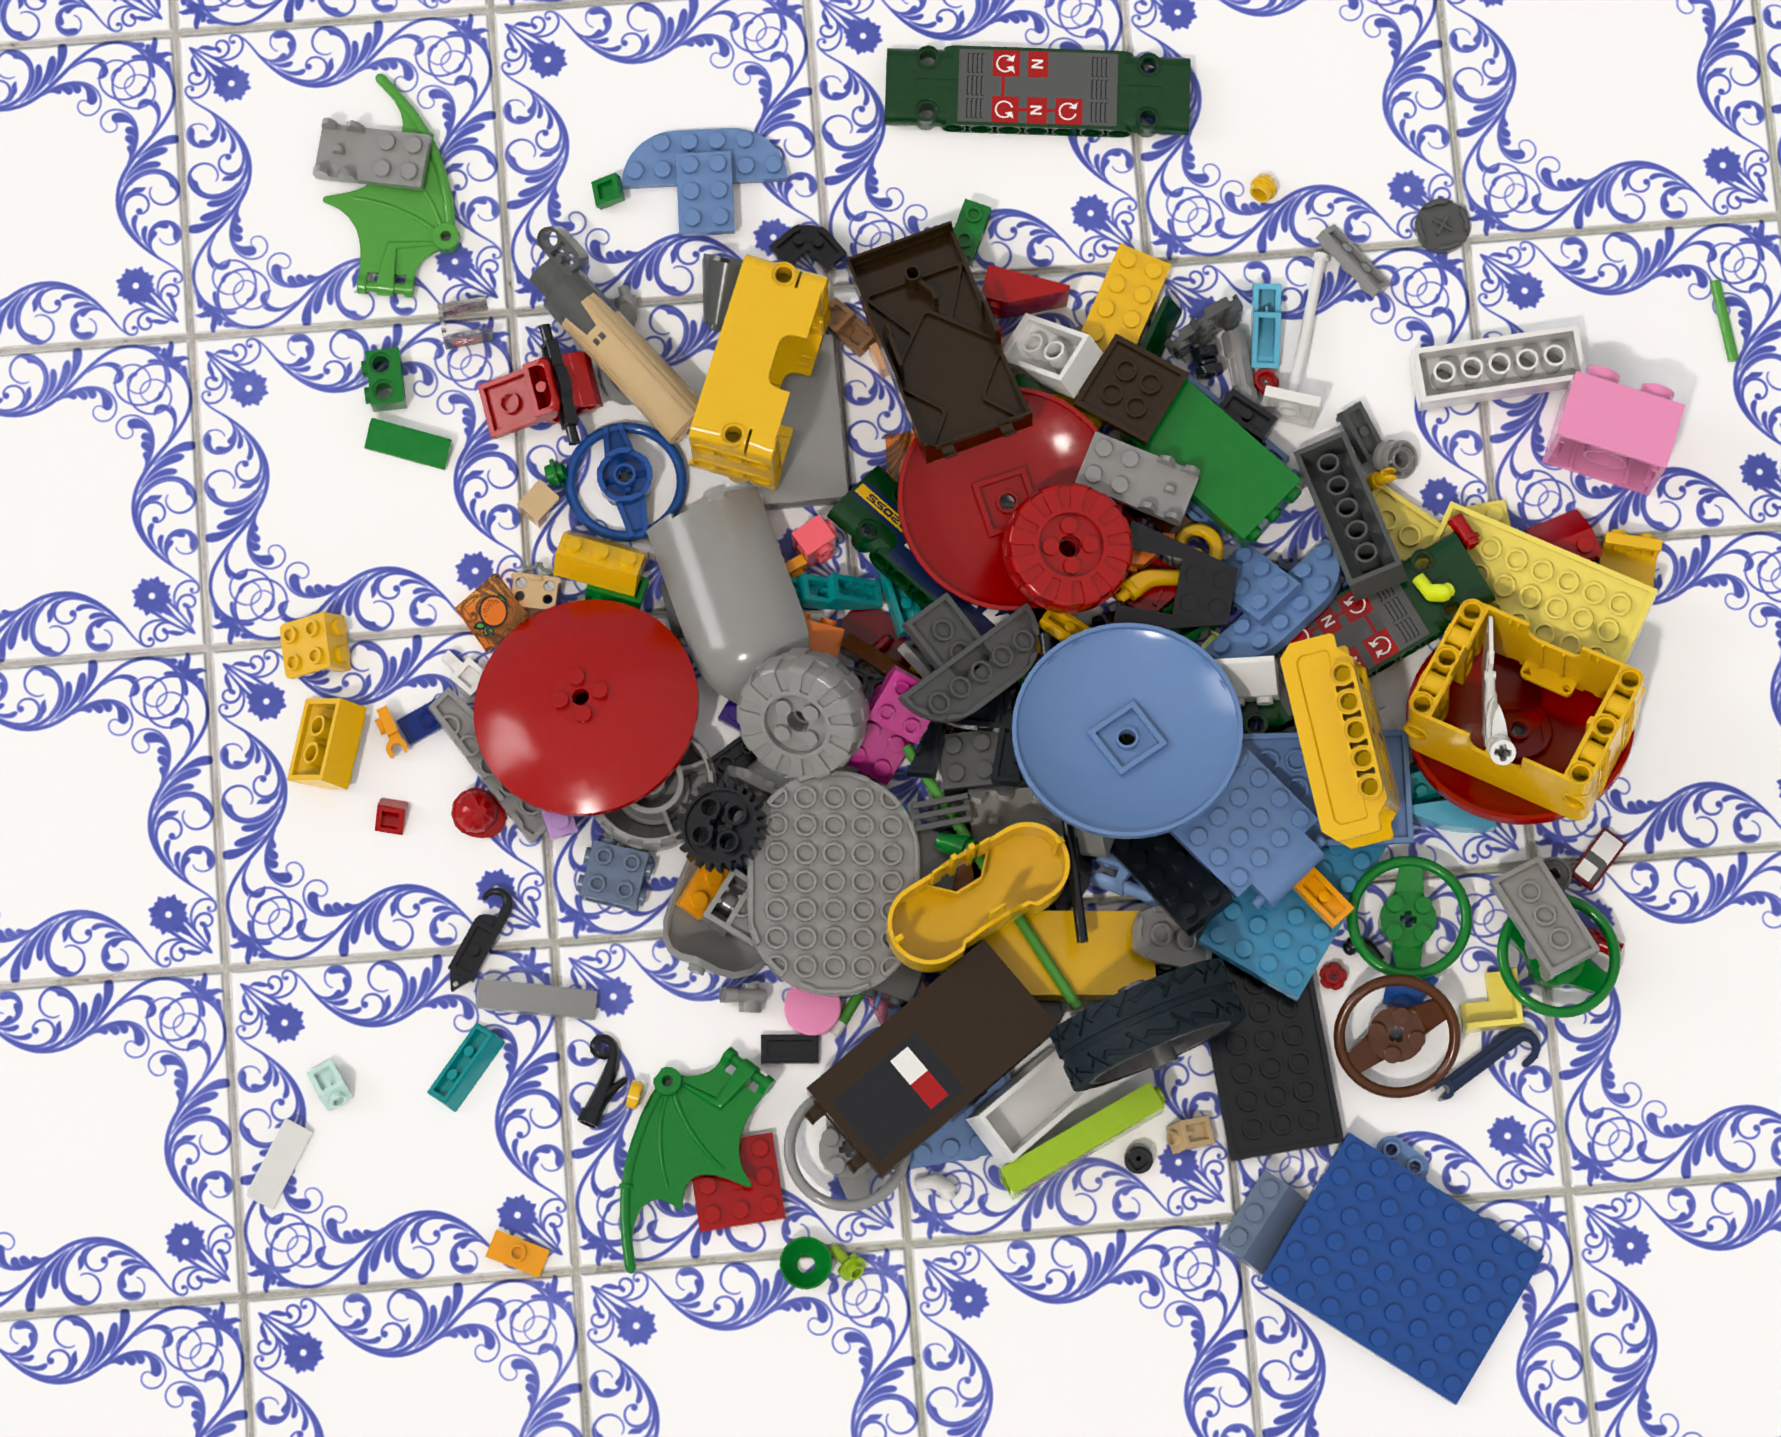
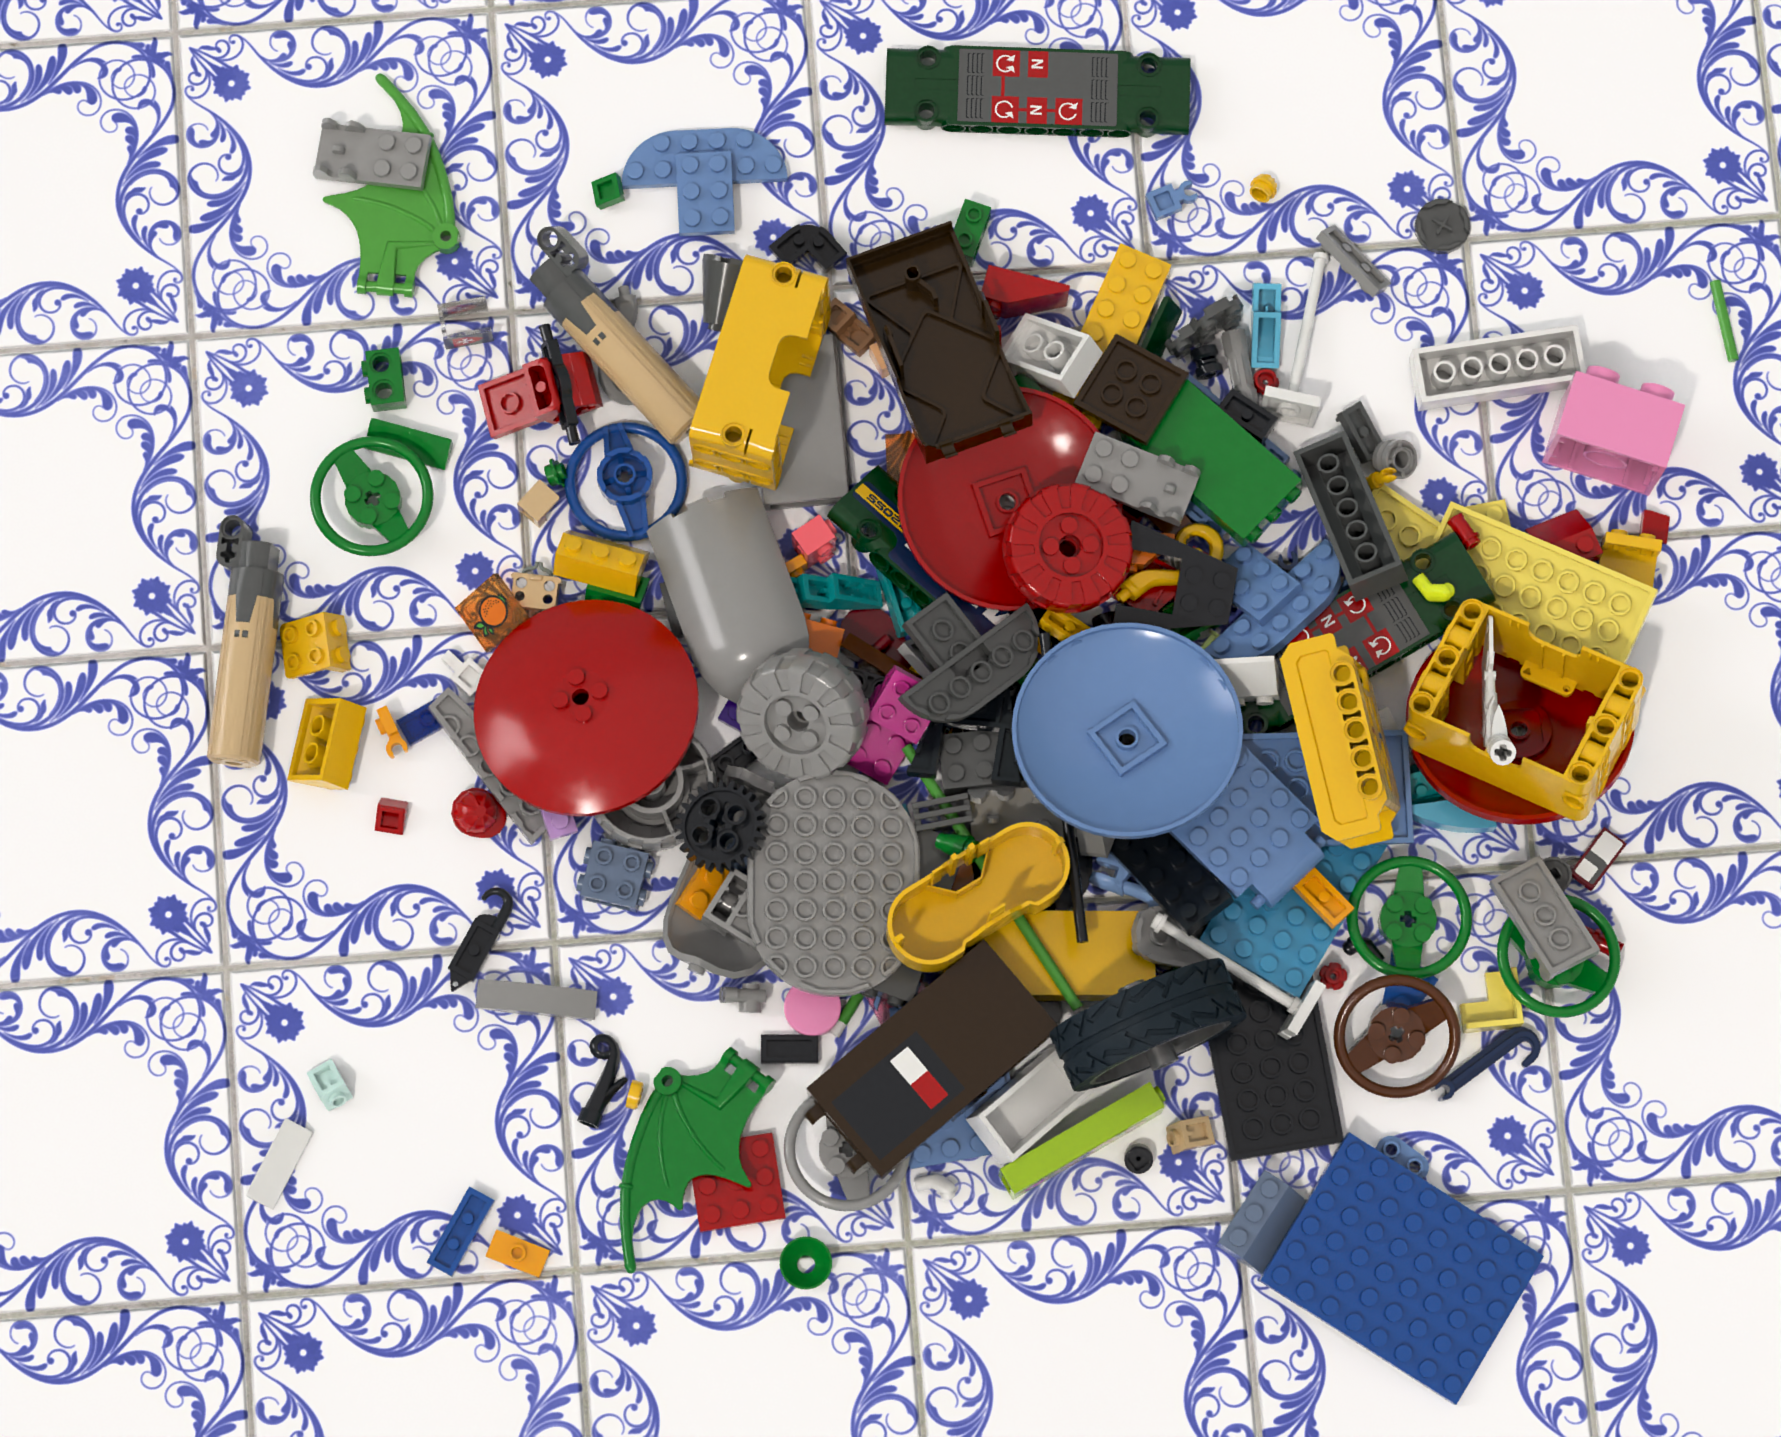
(246, 646): none -> tan piece
(364, 483): none -> green piece
(460, 1231): none -> blue plate
(466, 1067): teal slope -> none
(849, 1265): lime plate -> none
(1166, 200): none -> medium blue plate
(1297, 1007): none -> white tile
(1655, 524): none -> red slope

